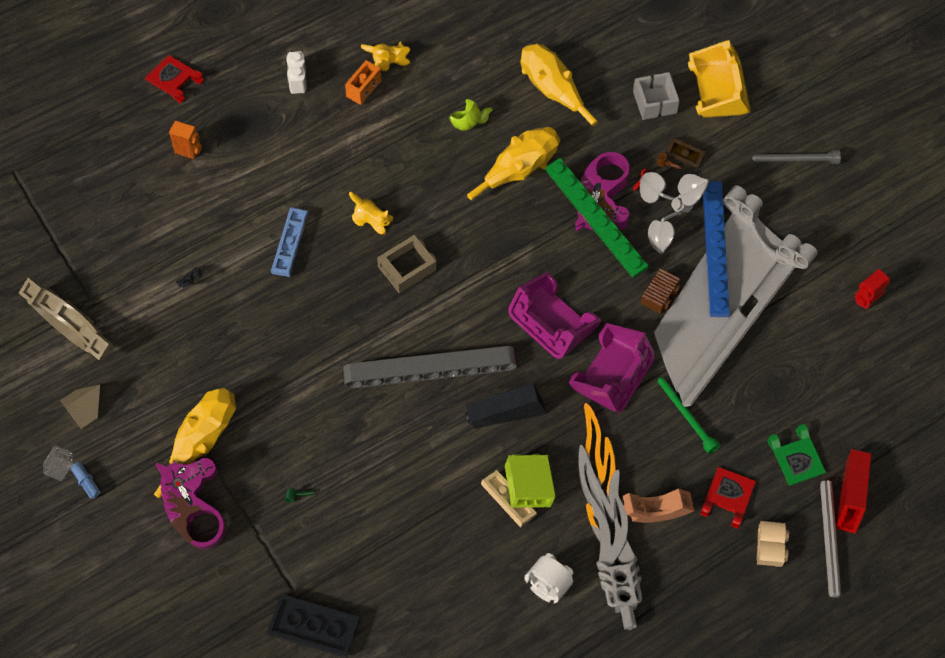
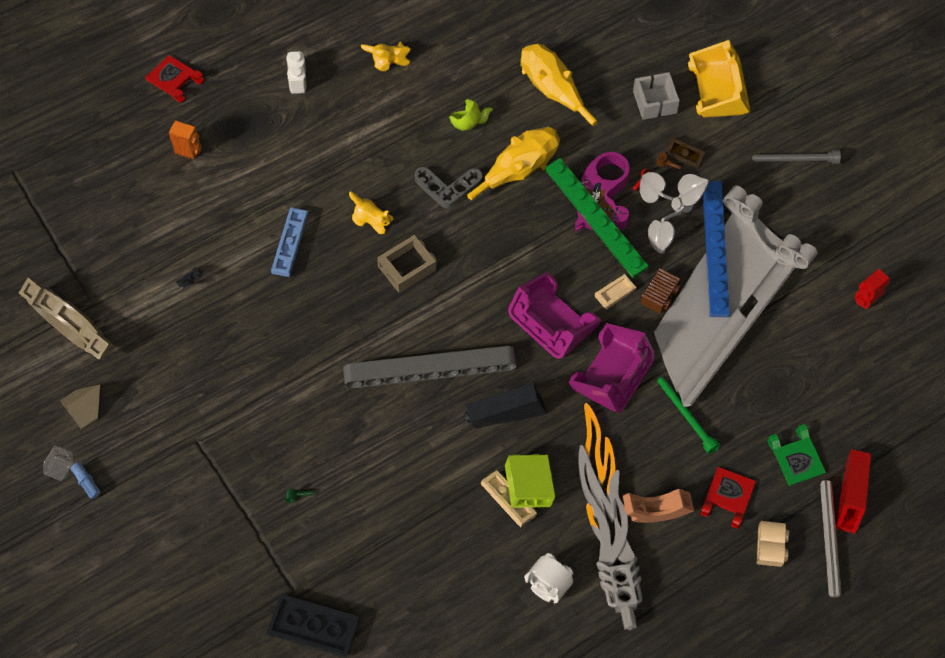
(179, 494): magenta animal -> none
(202, 428): yellow piece -> none
(363, 82): orange brick -> none
(445, 191): none -> dark grey beam
(615, 291): none -> tan tile

